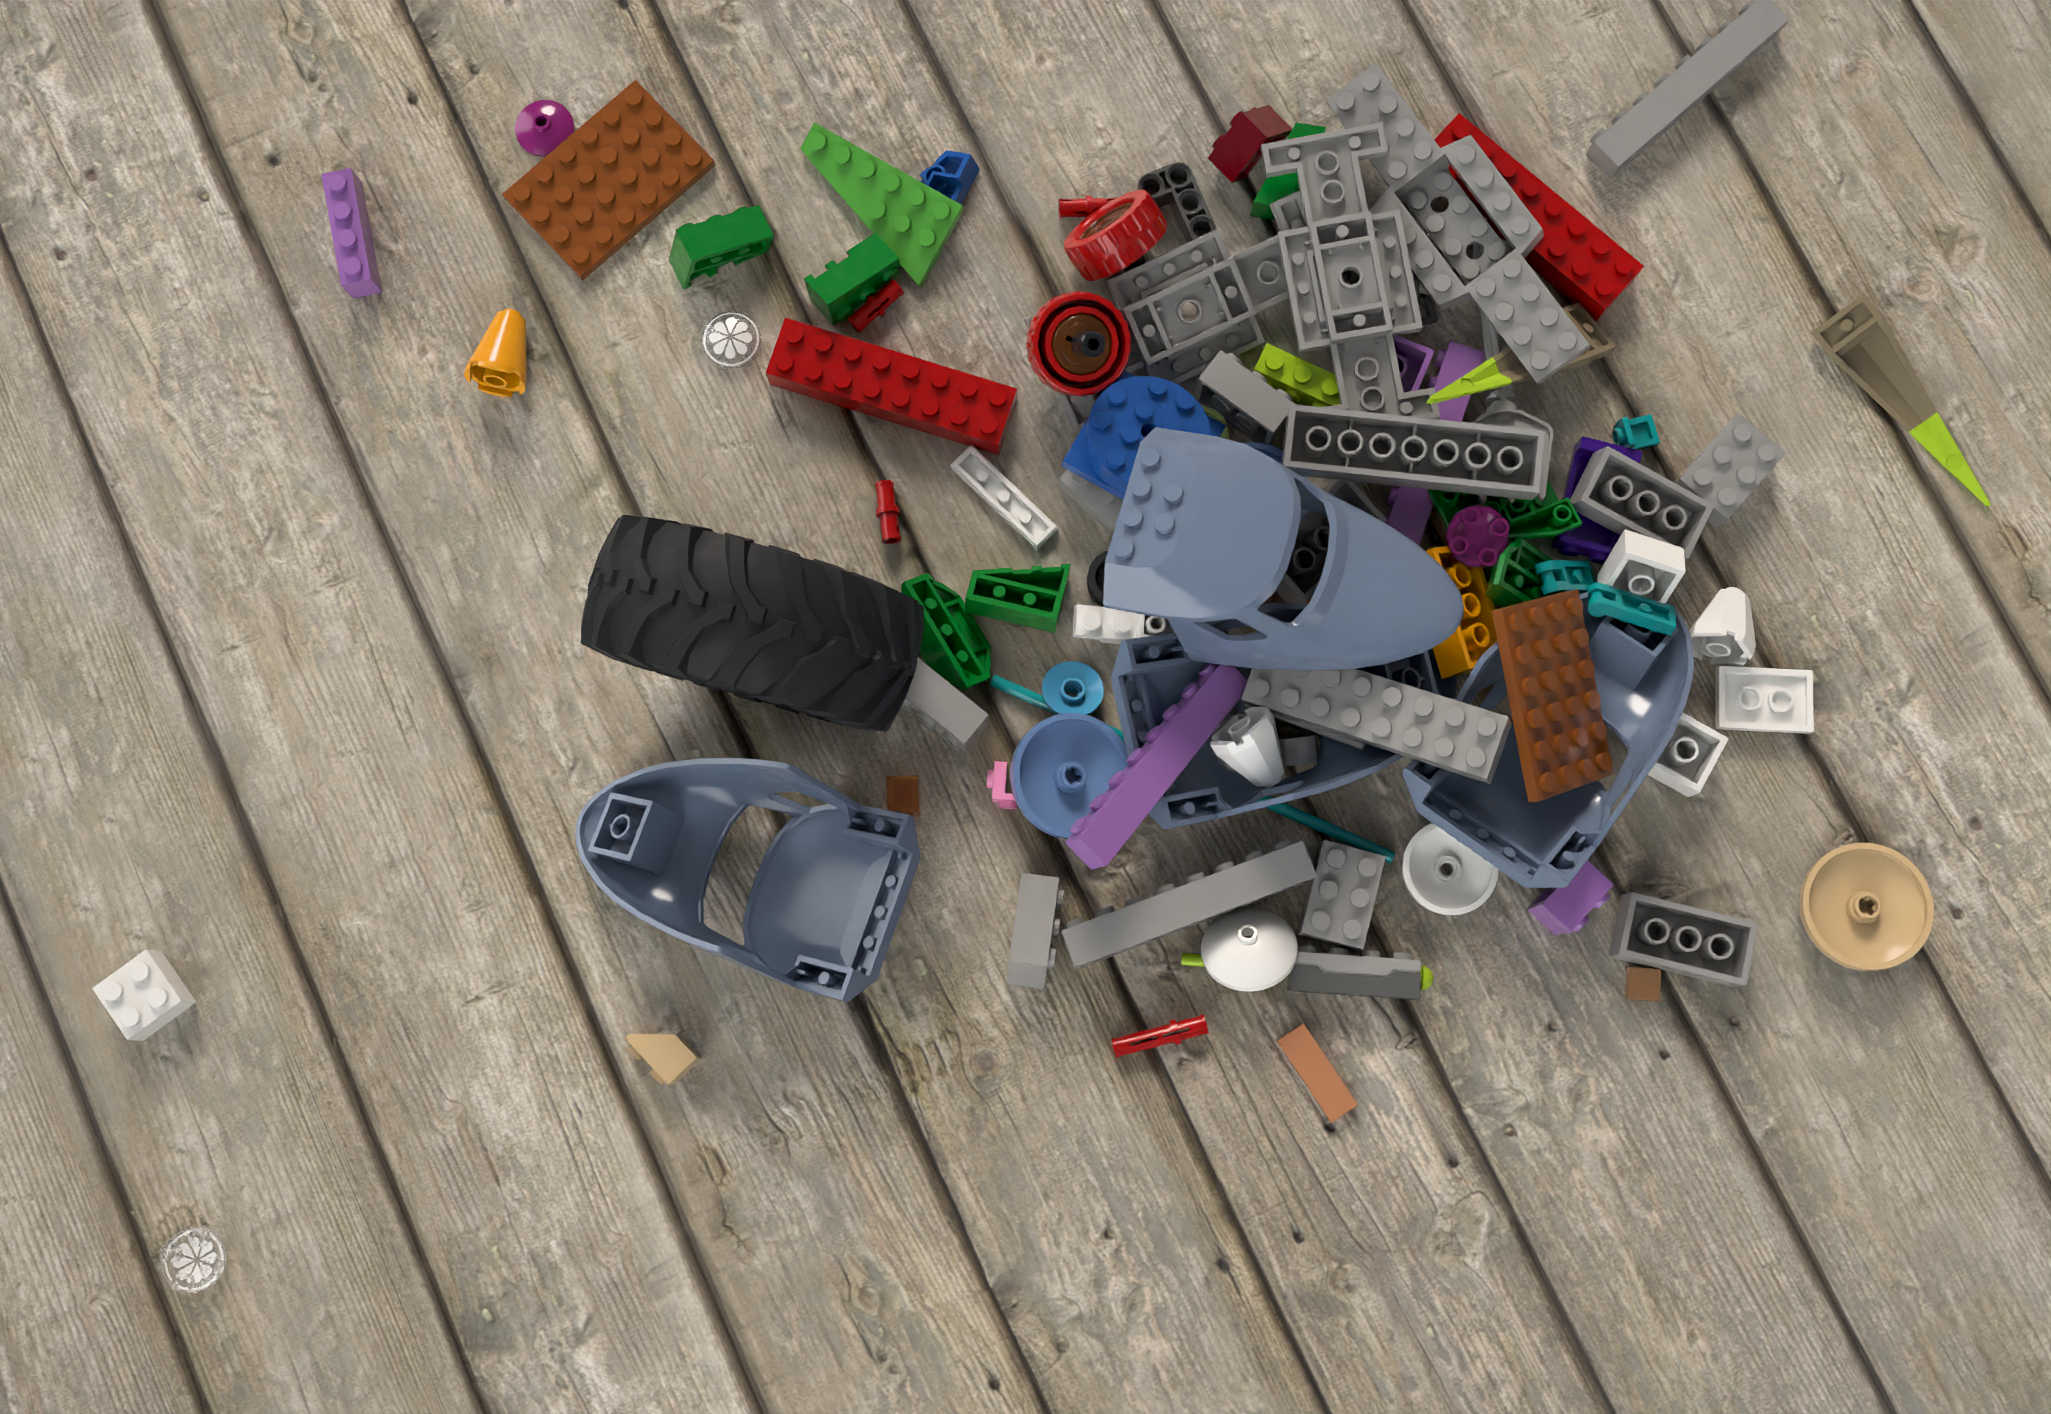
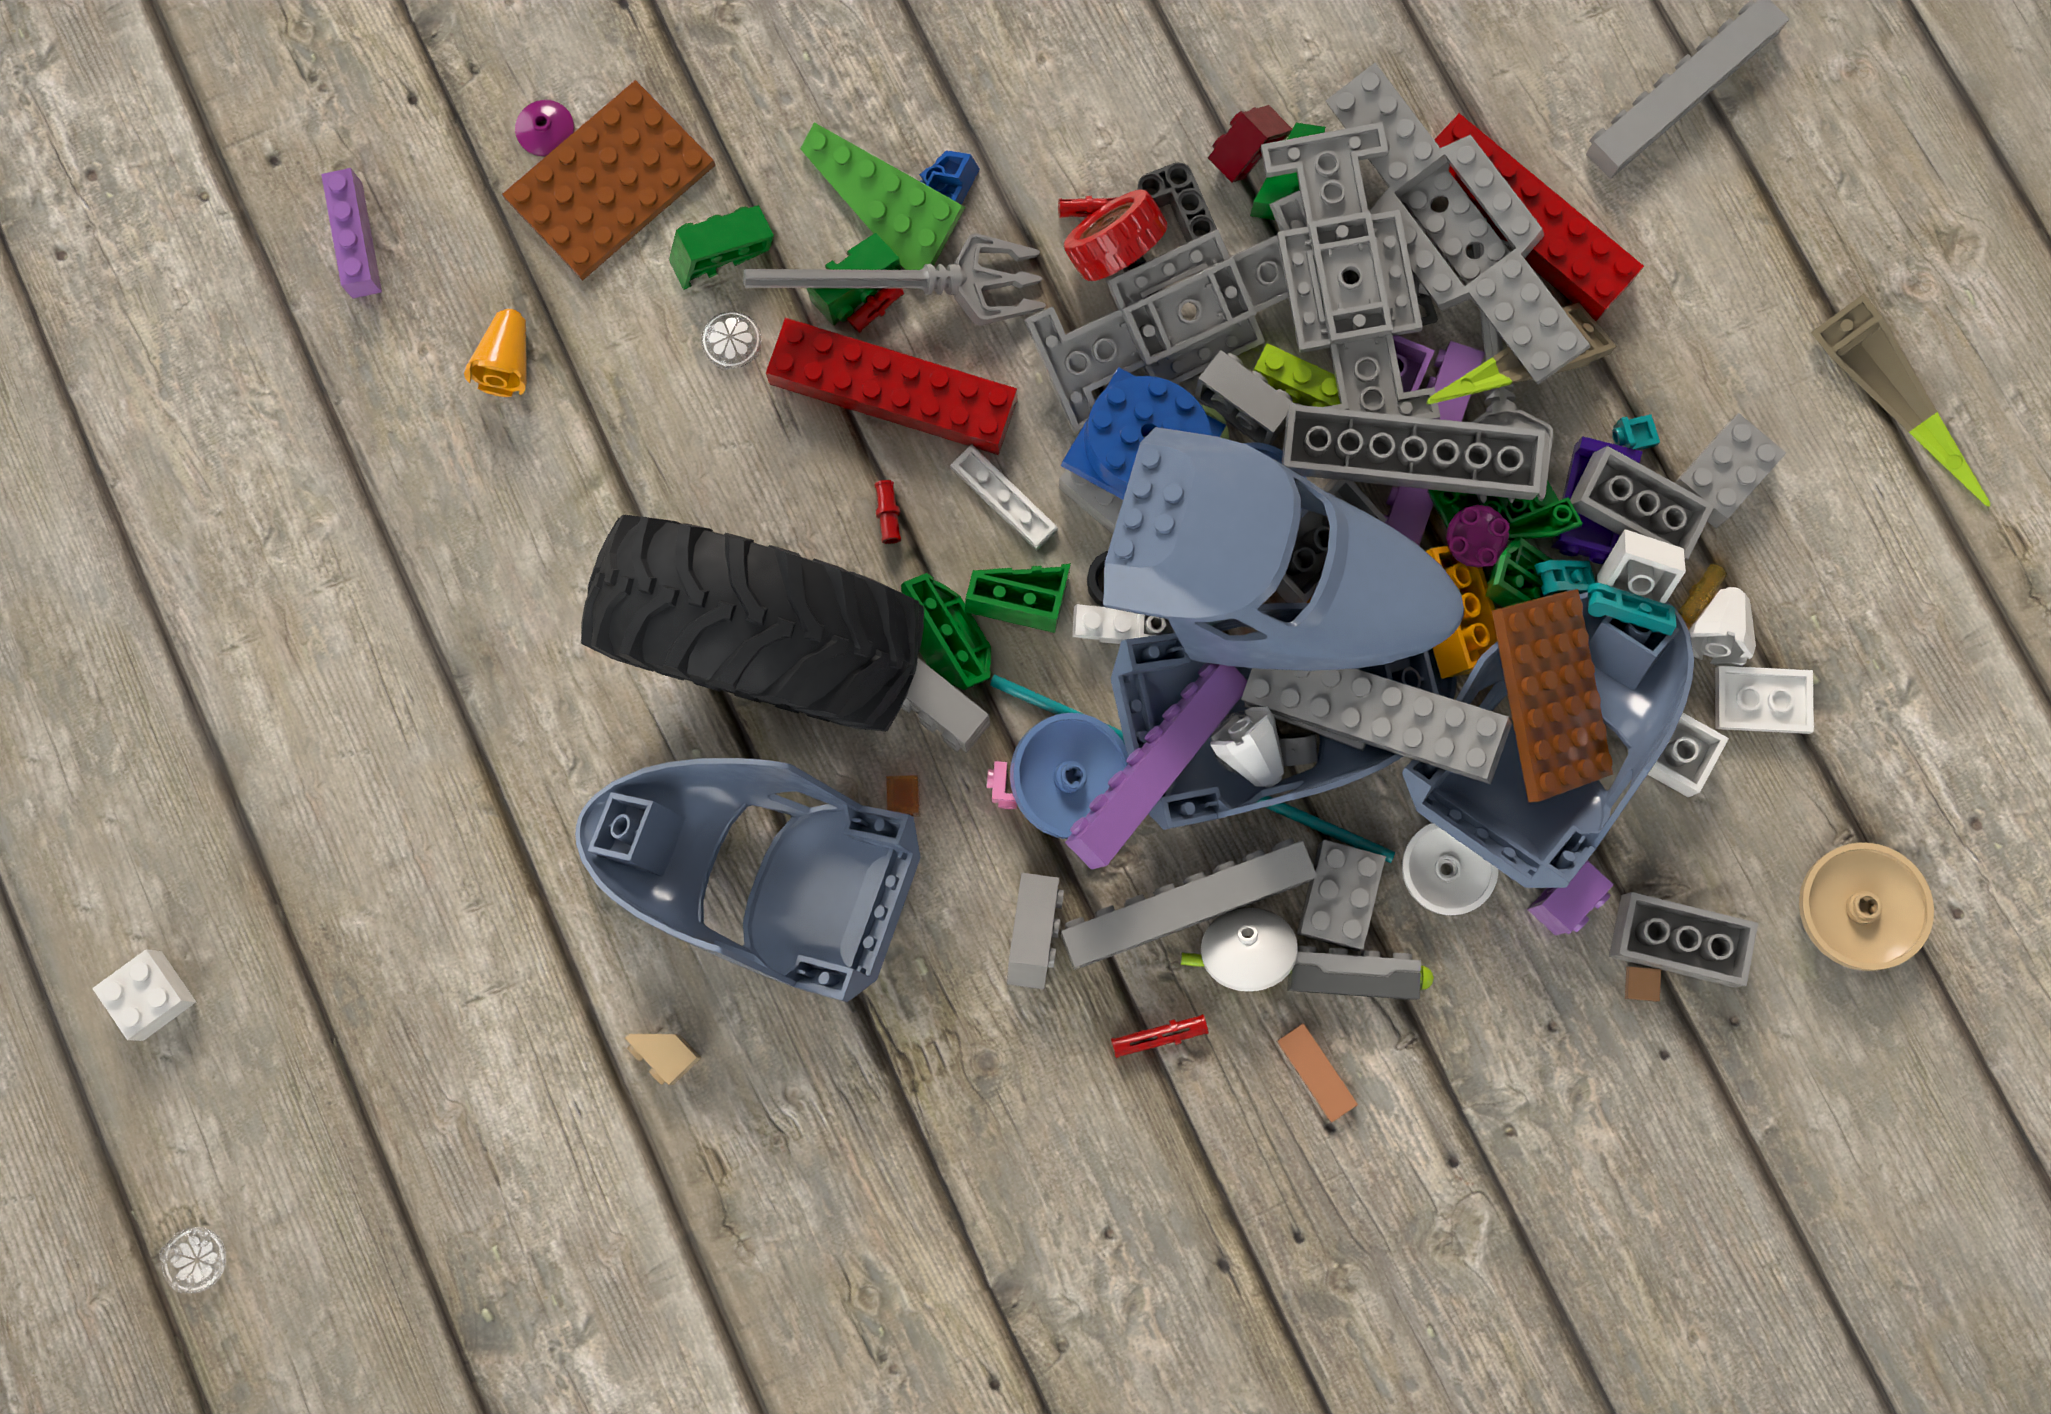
(962, 279): none -> light grey piece
(1075, 678): dark azure dish -> none
(1078, 343): red wheel -> none
(1702, 593): none -> clear yellow pin

